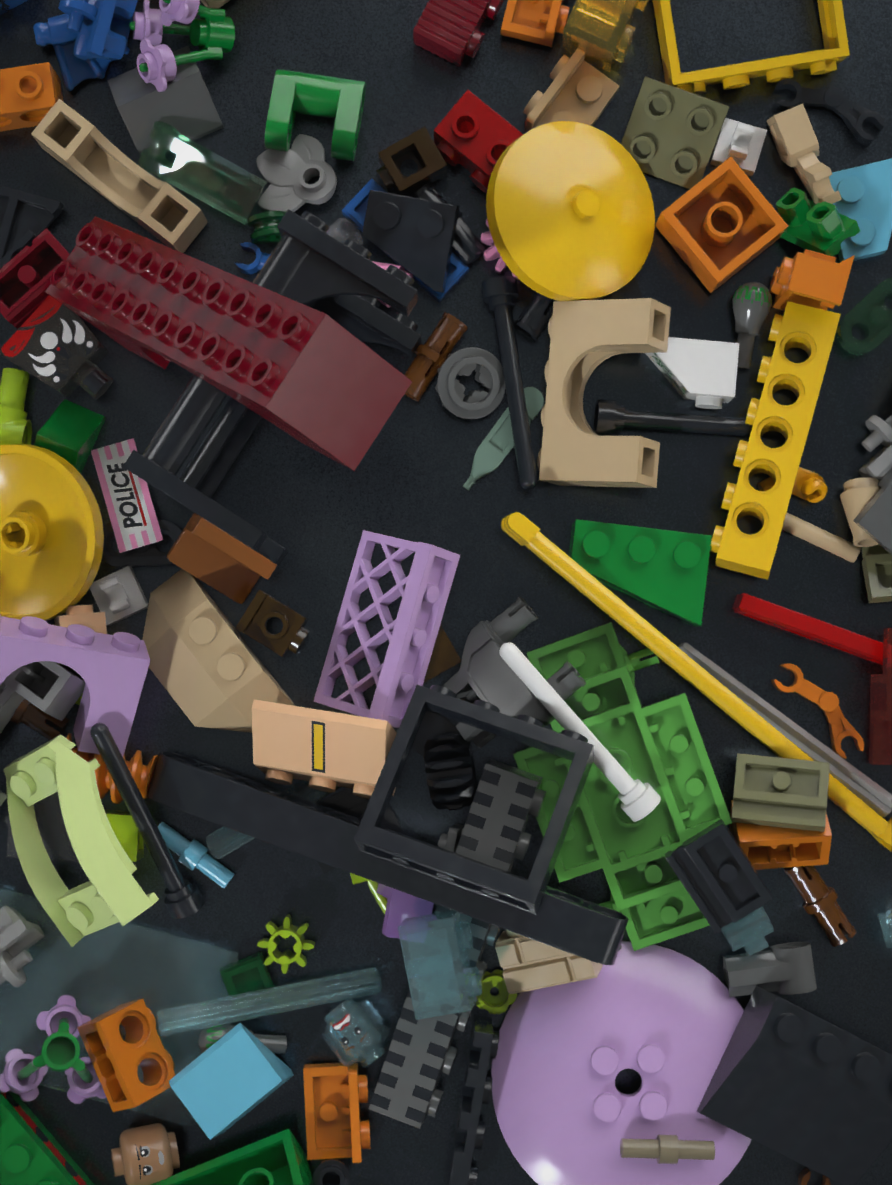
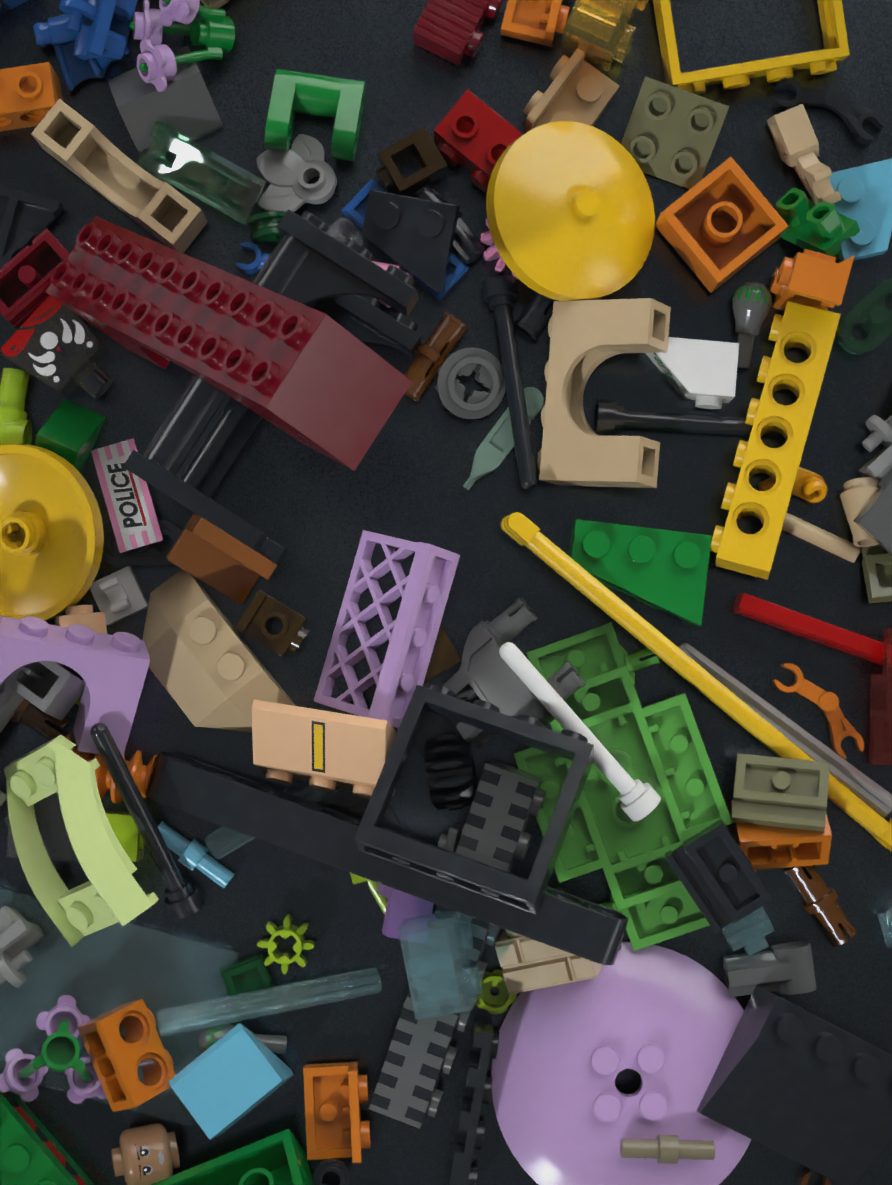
(356, 1033): clear light blue head -> none
(741, 143): white tile -> none

